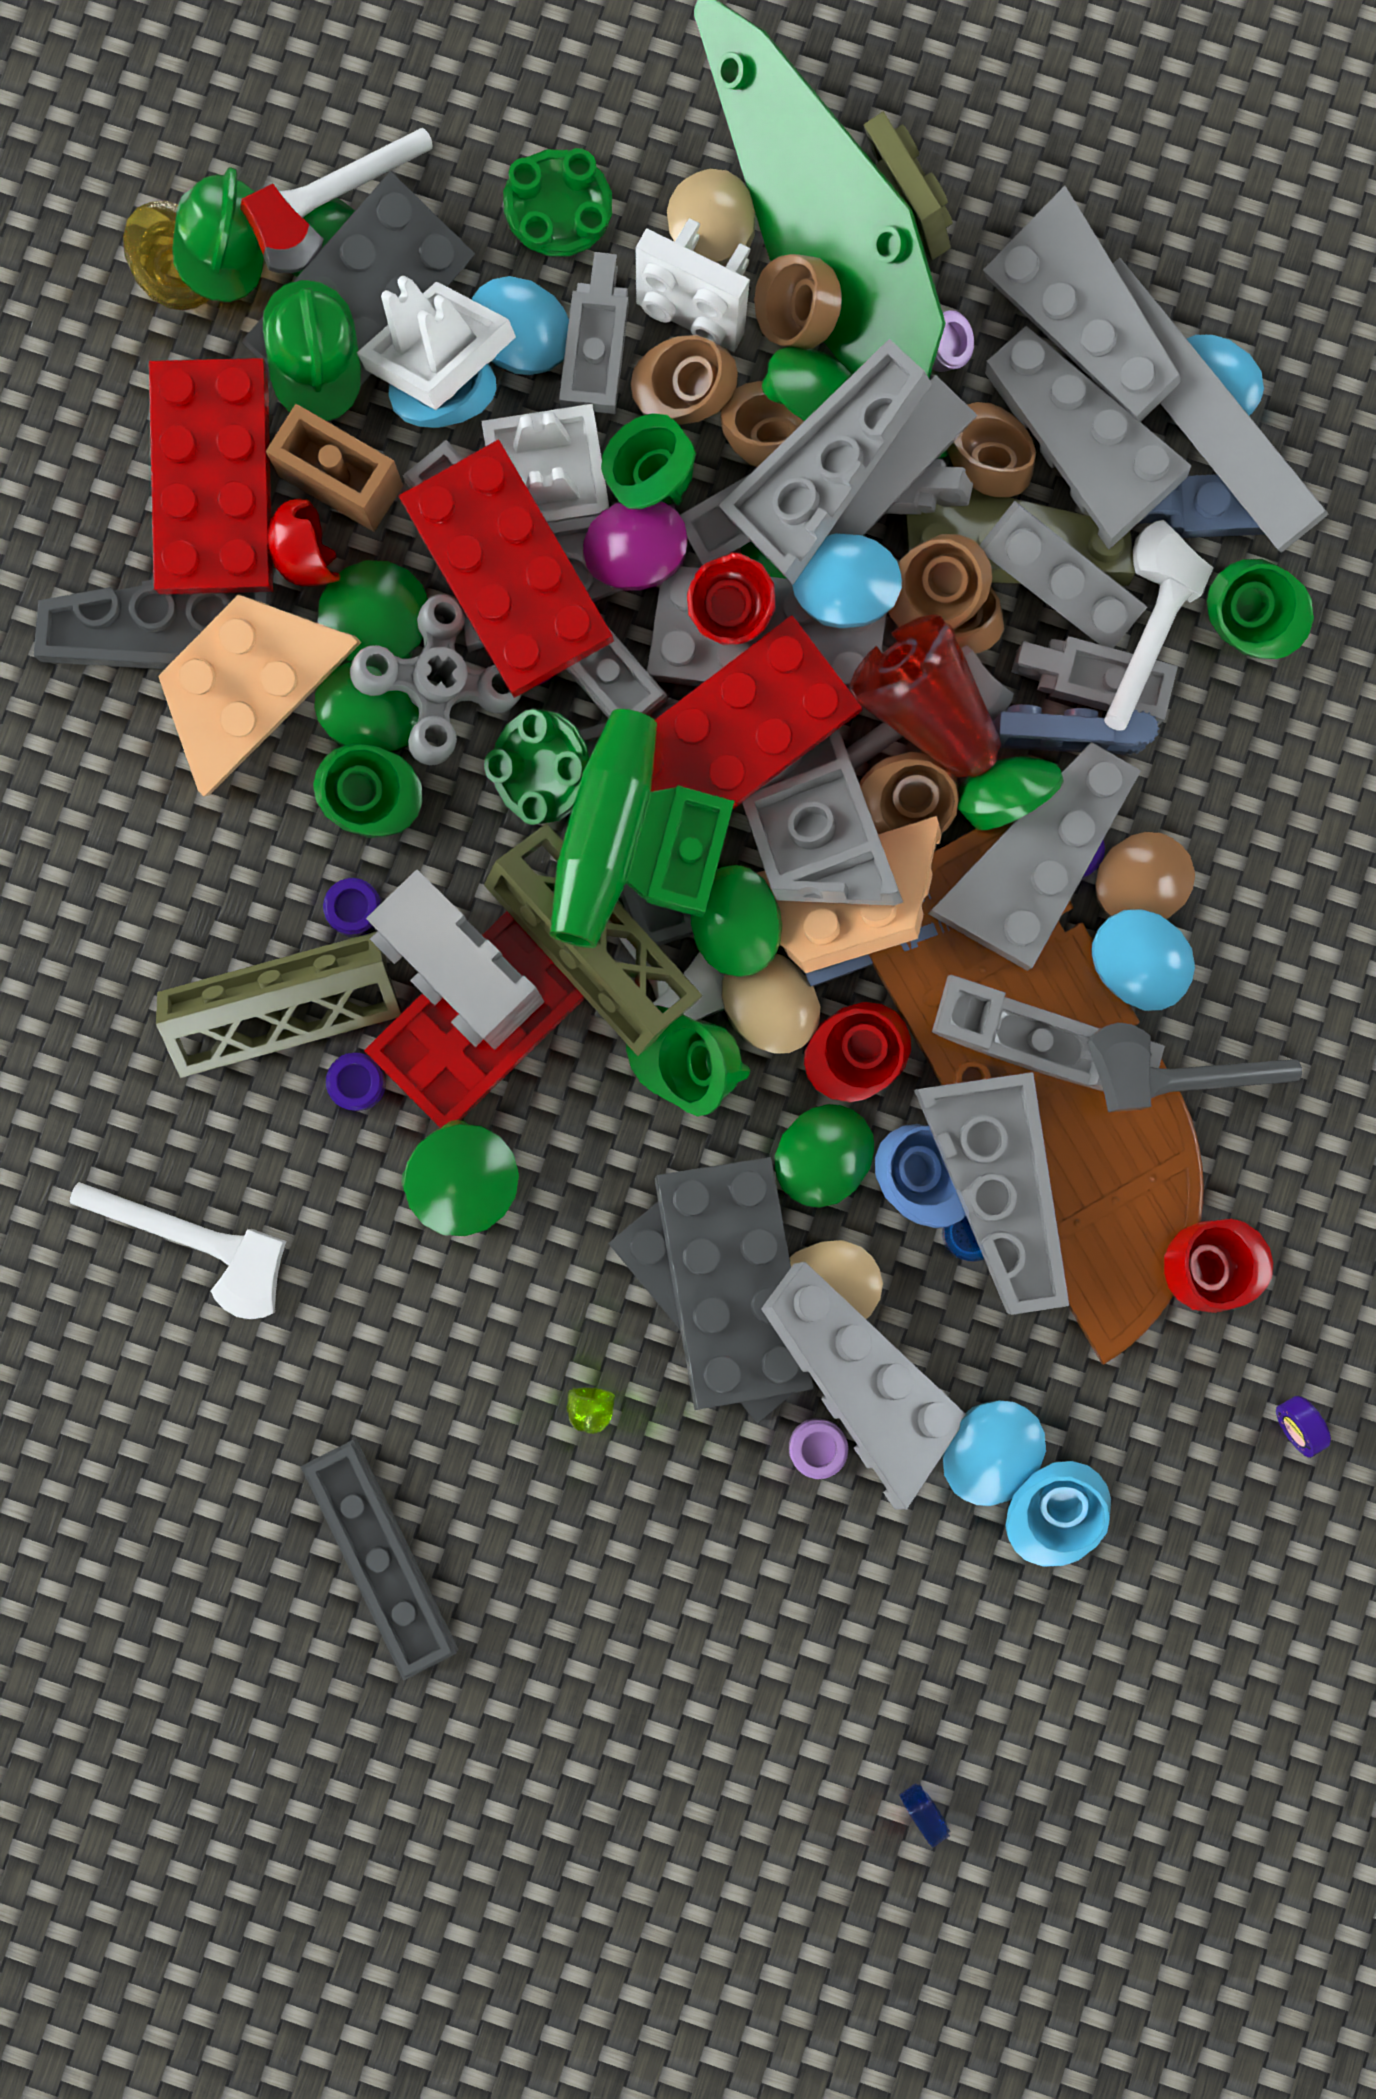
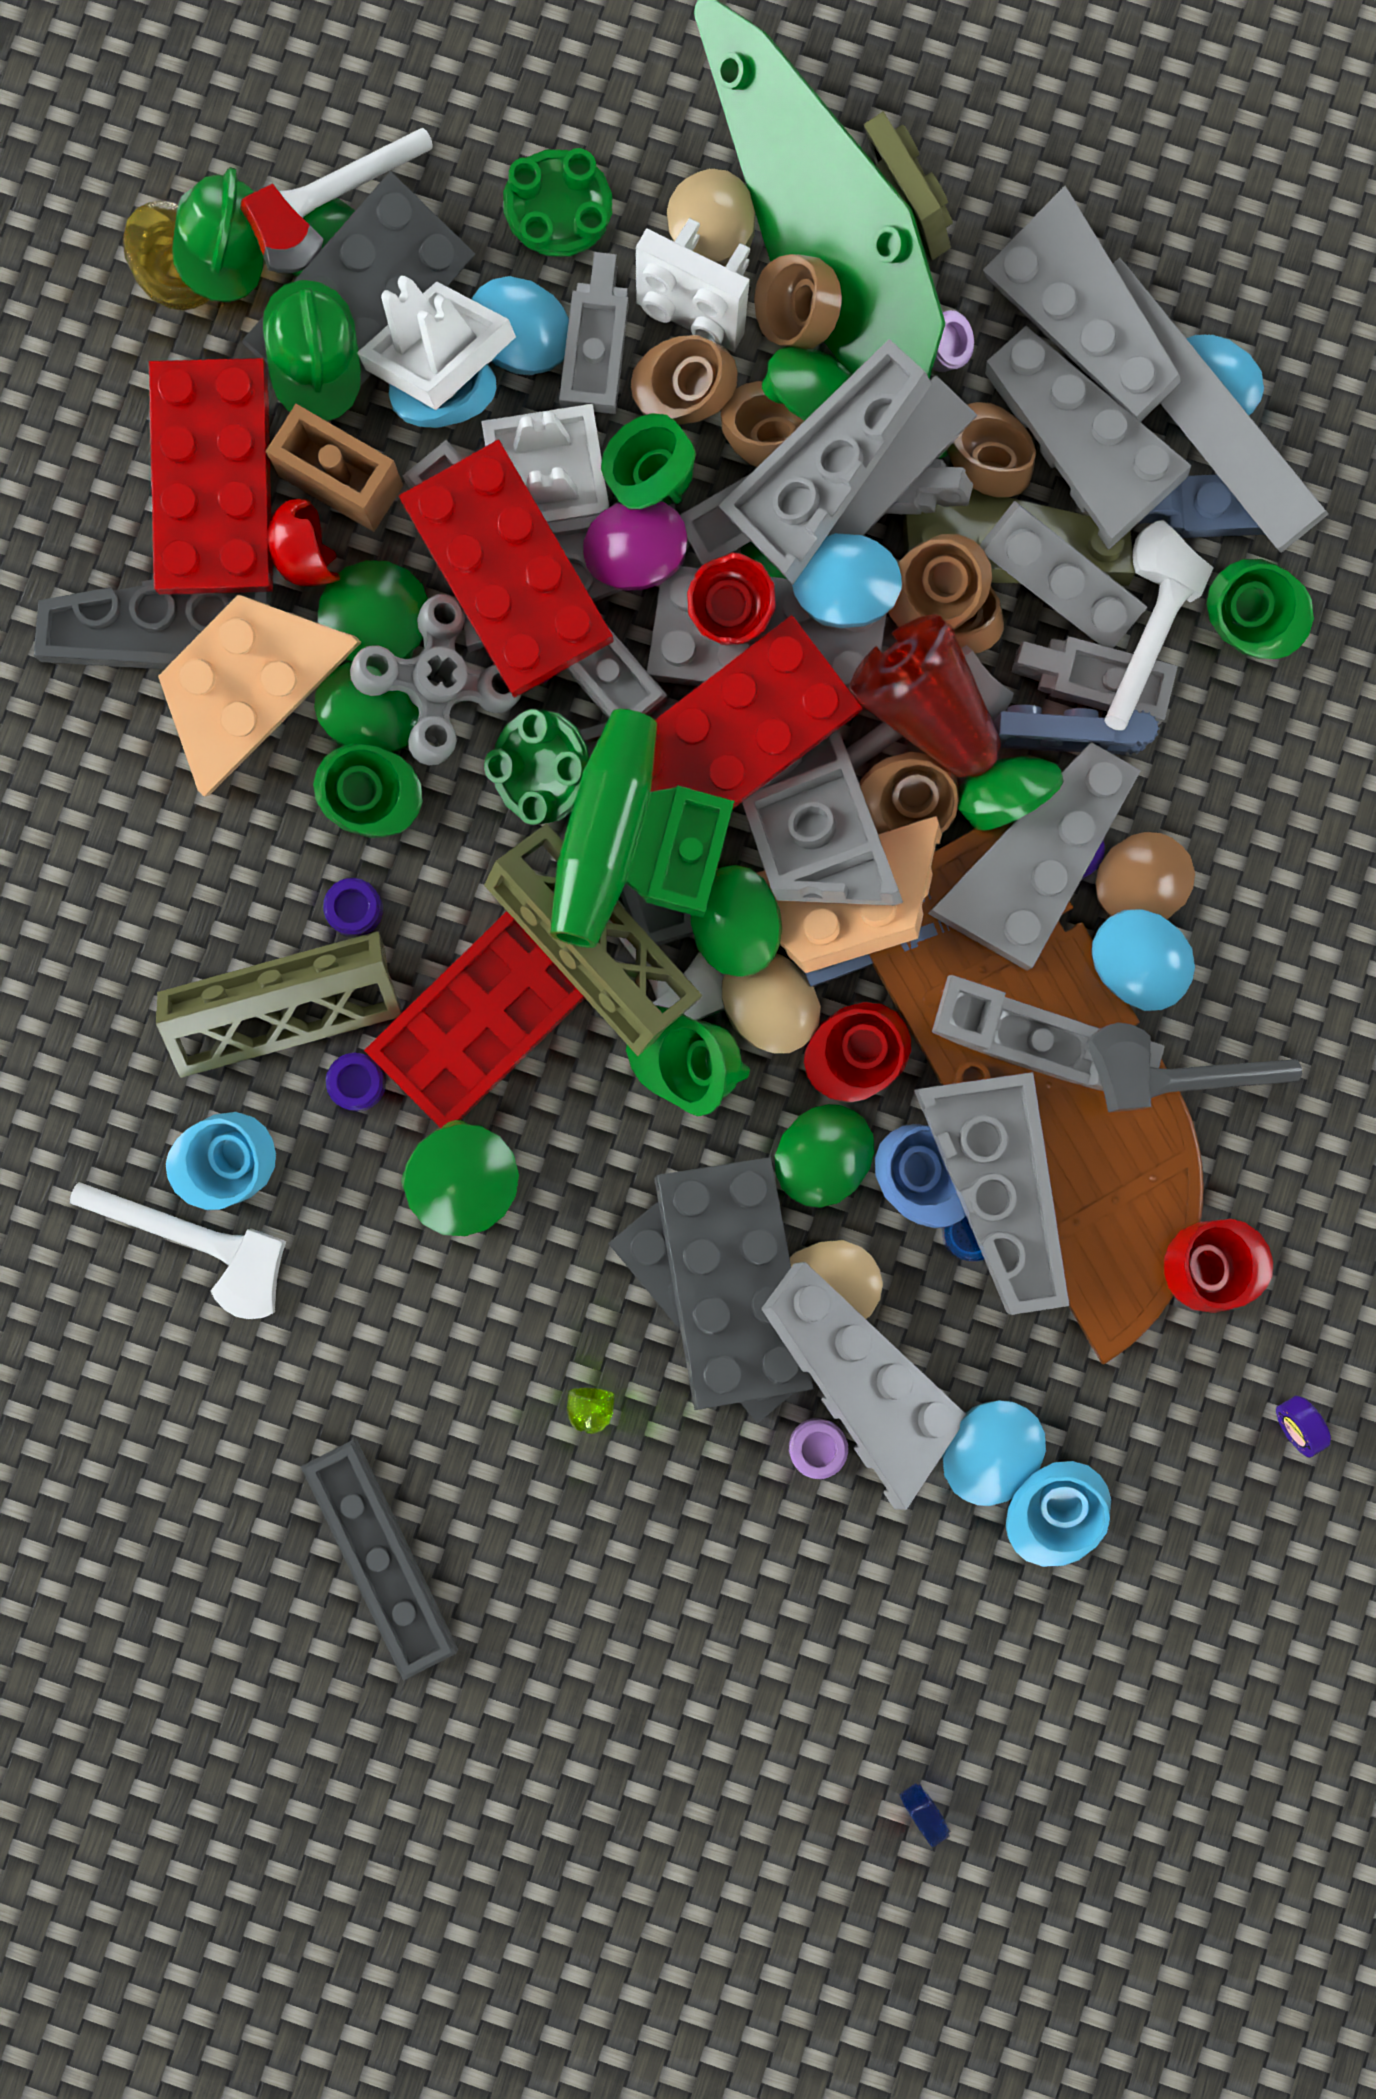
(221, 1161): none -> medium azure hat
(453, 961): light grey wedge -> none

